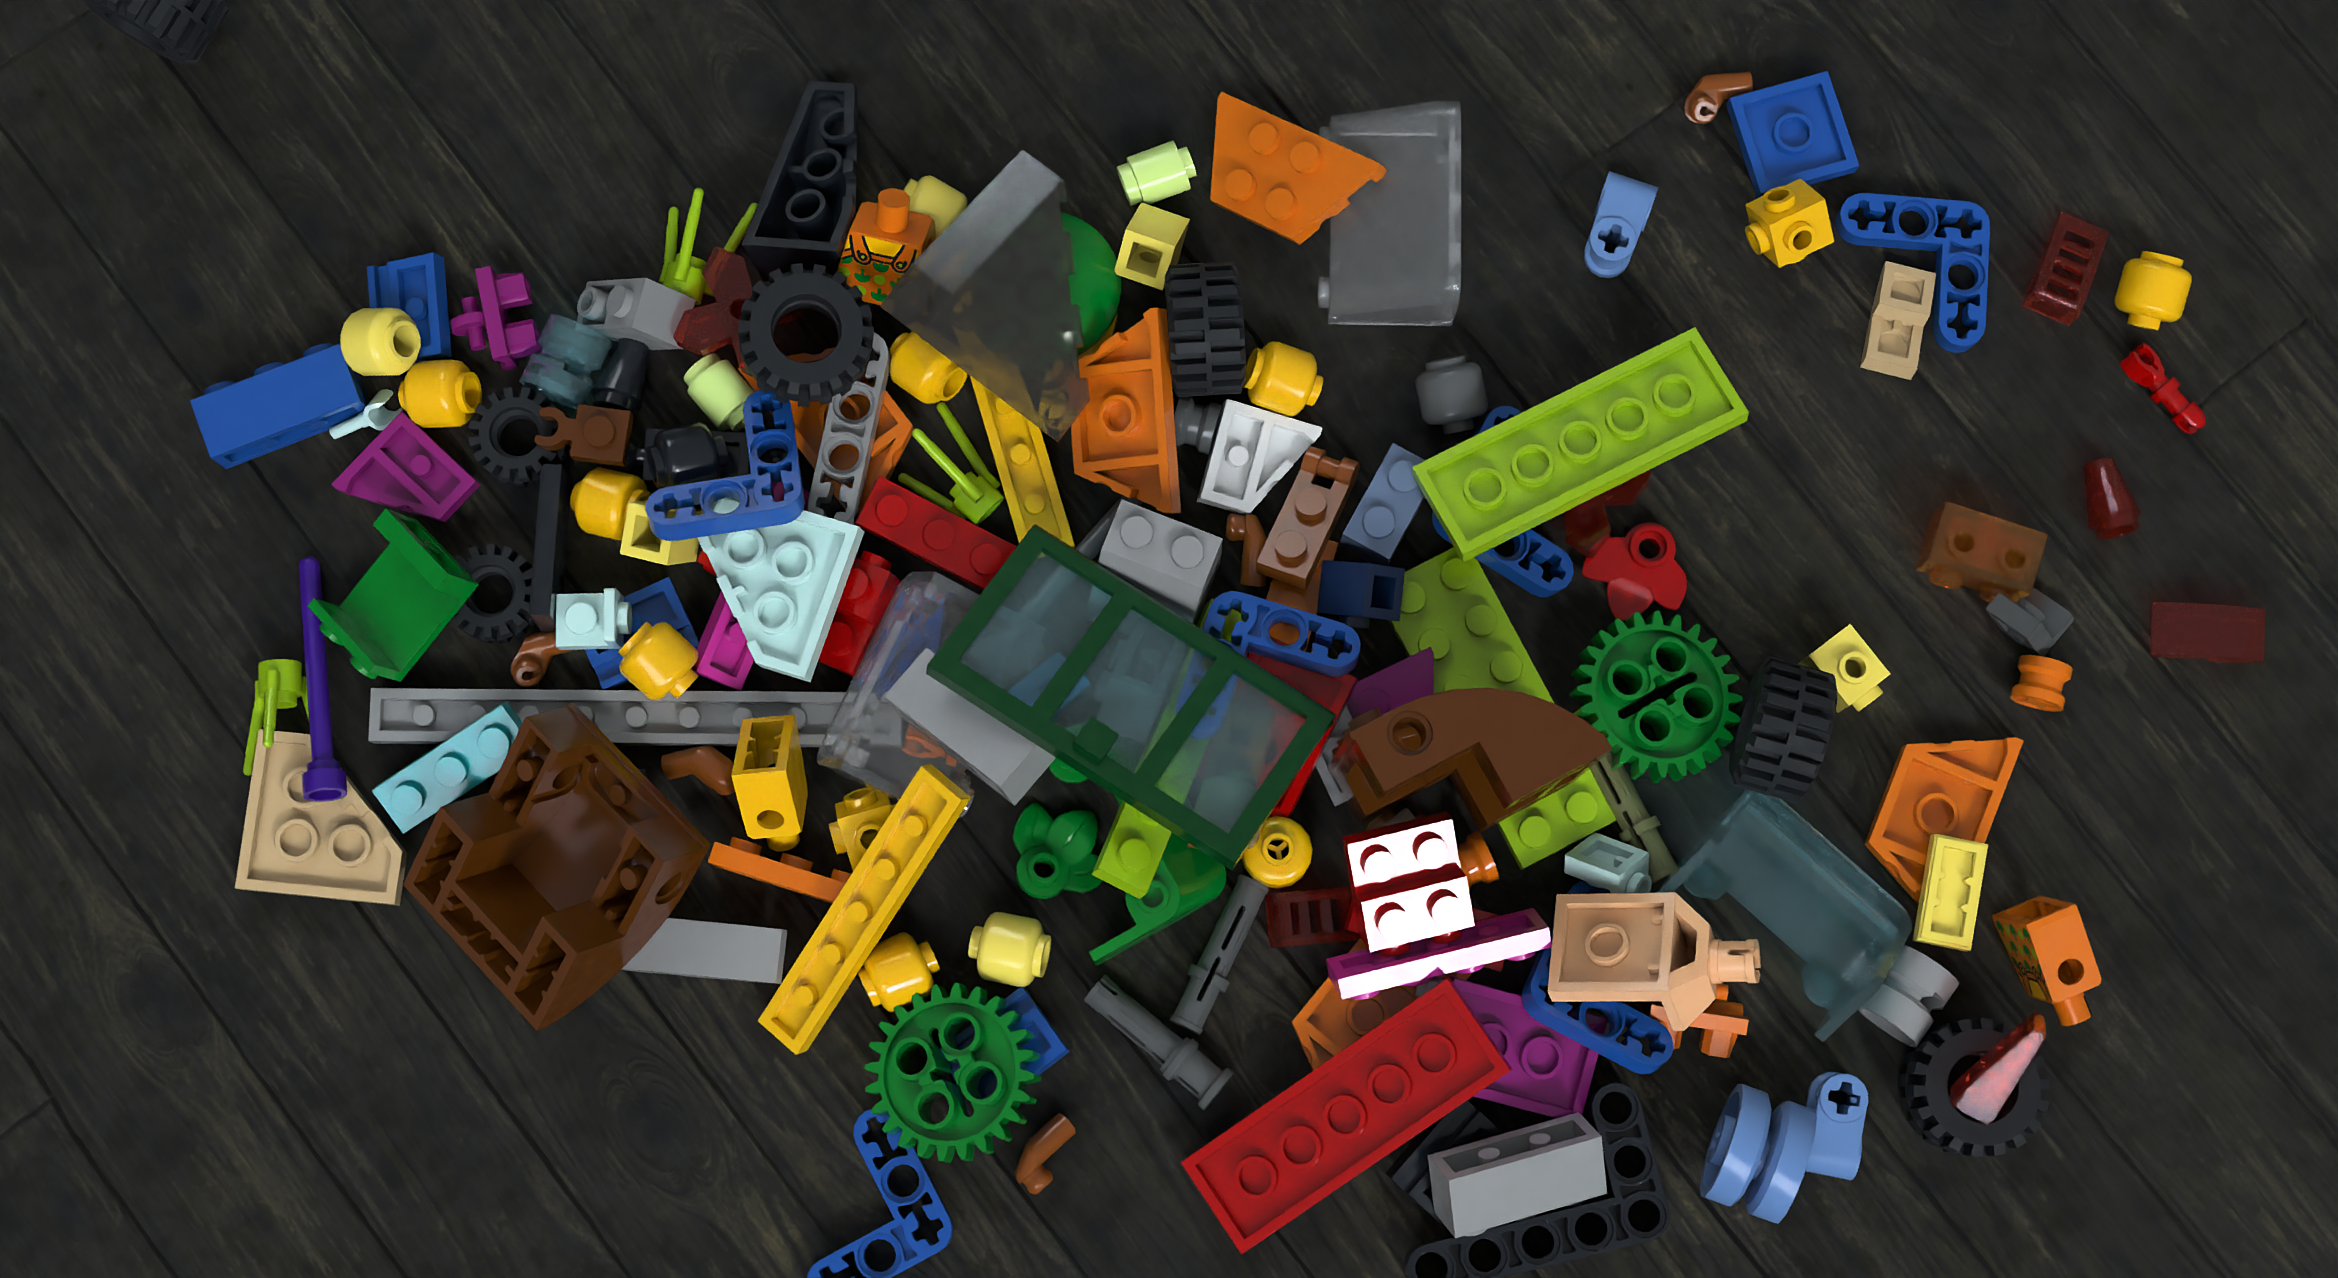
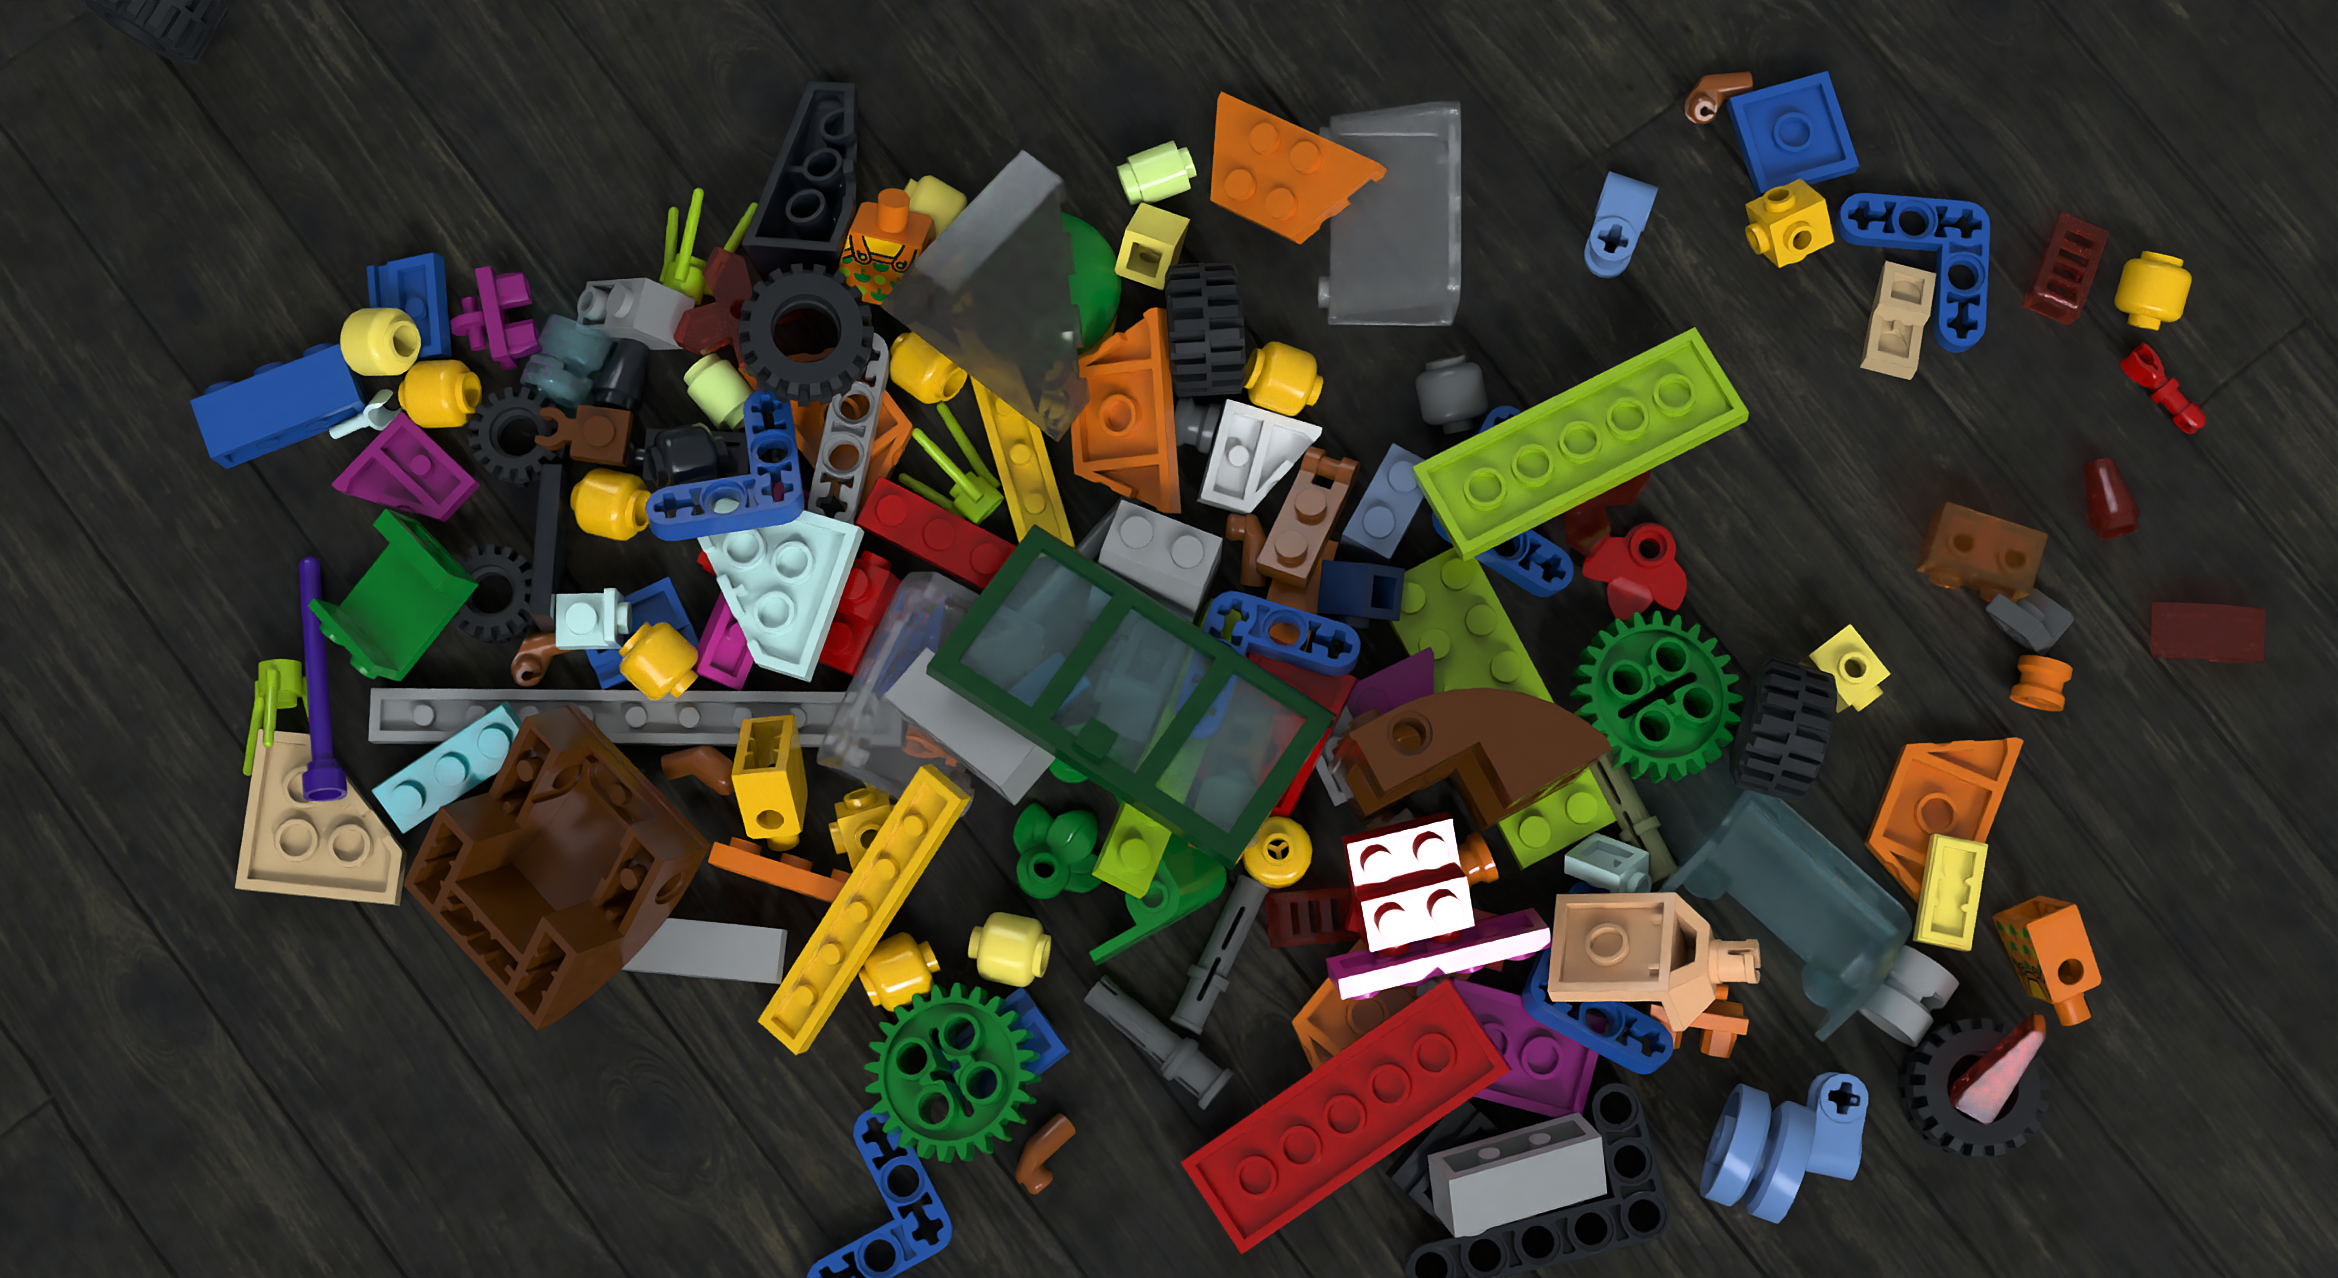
(642, 544): light yellow brick -> none

